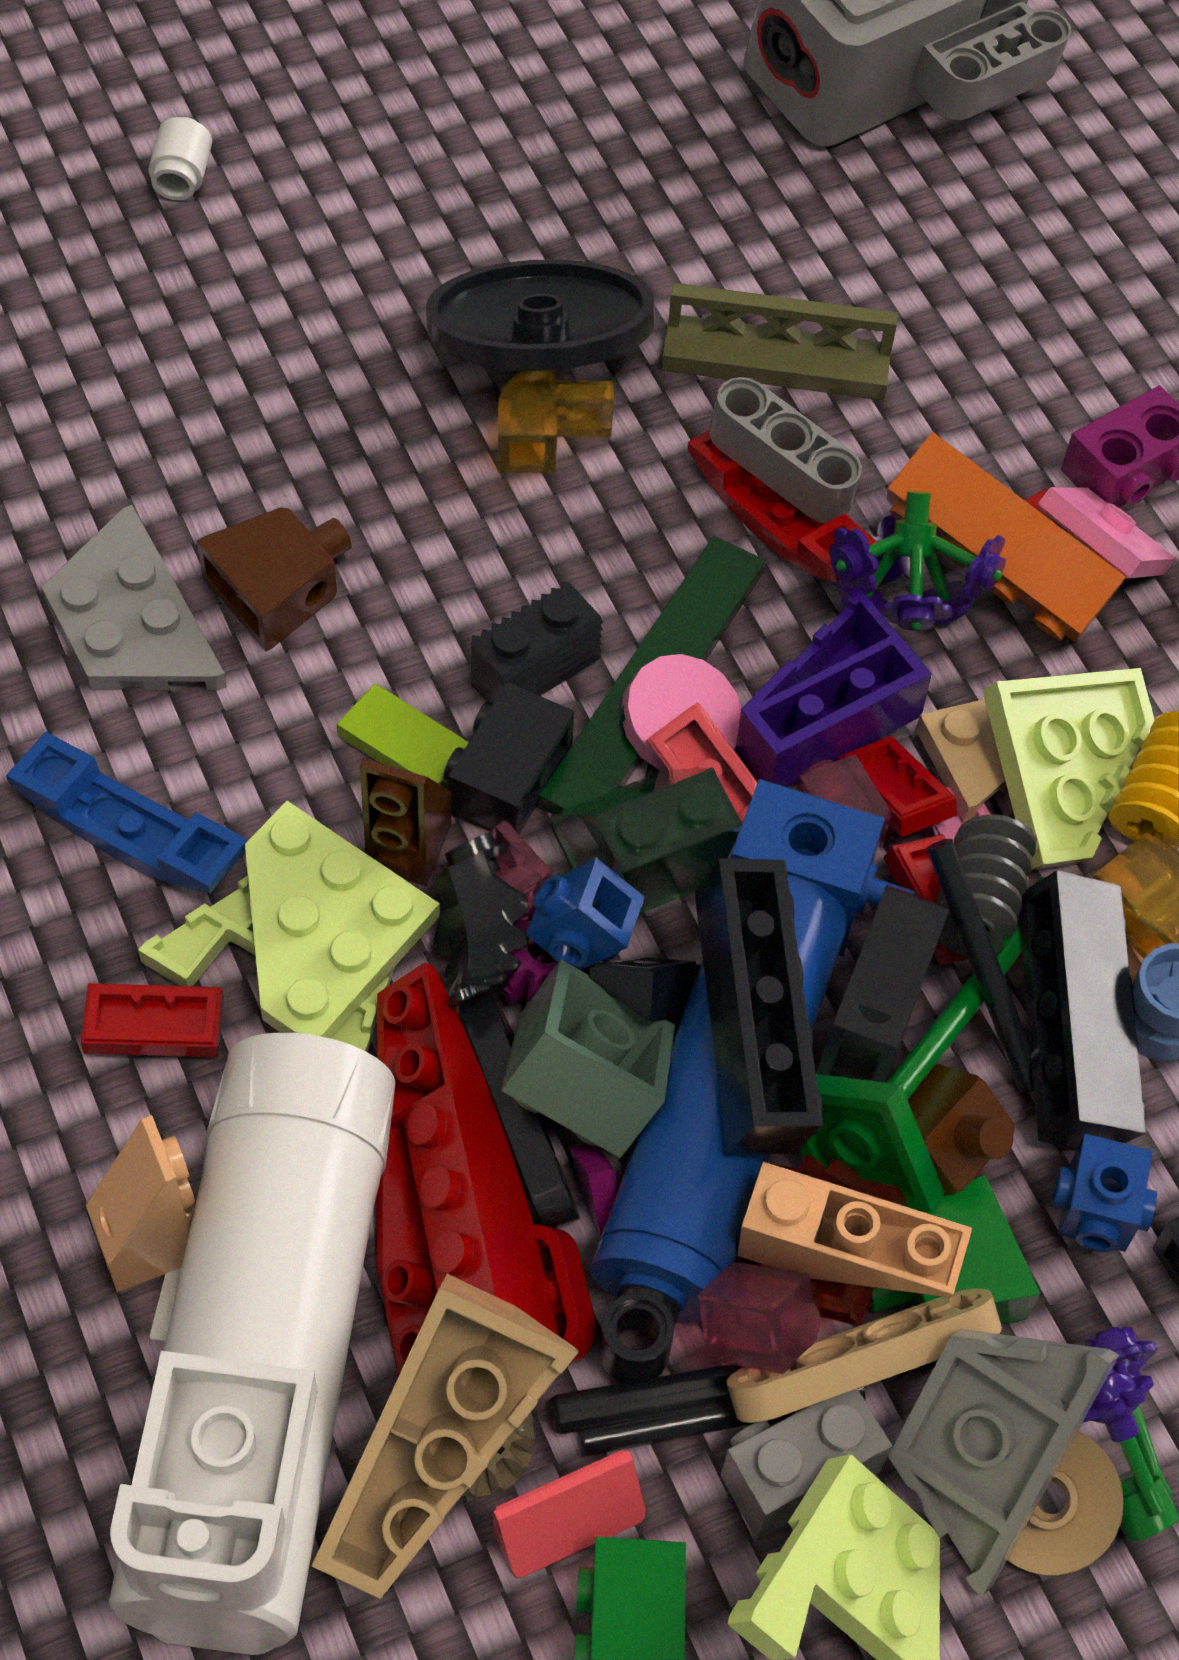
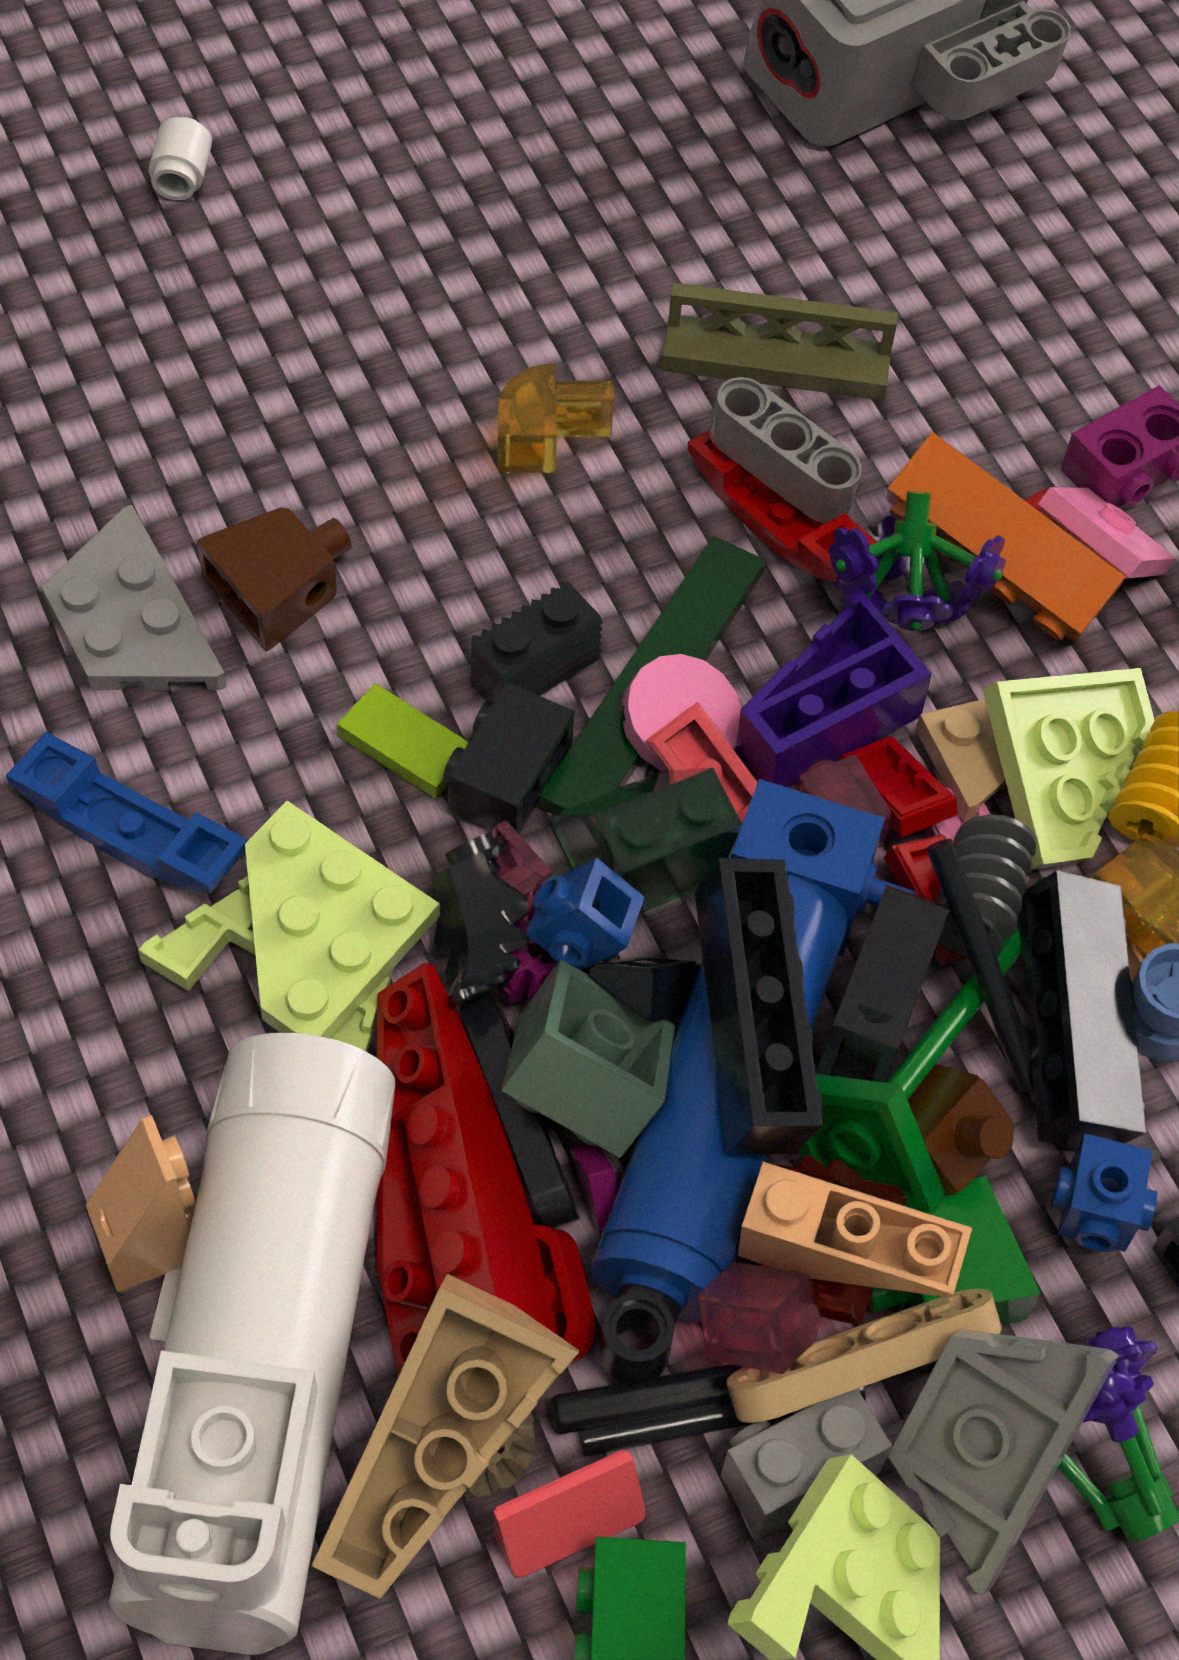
(152, 1020): red plate -> none
(404, 819): reddish brown slope -> none
(540, 315): black dish -> none
(1086, 1523): tan dish -> none

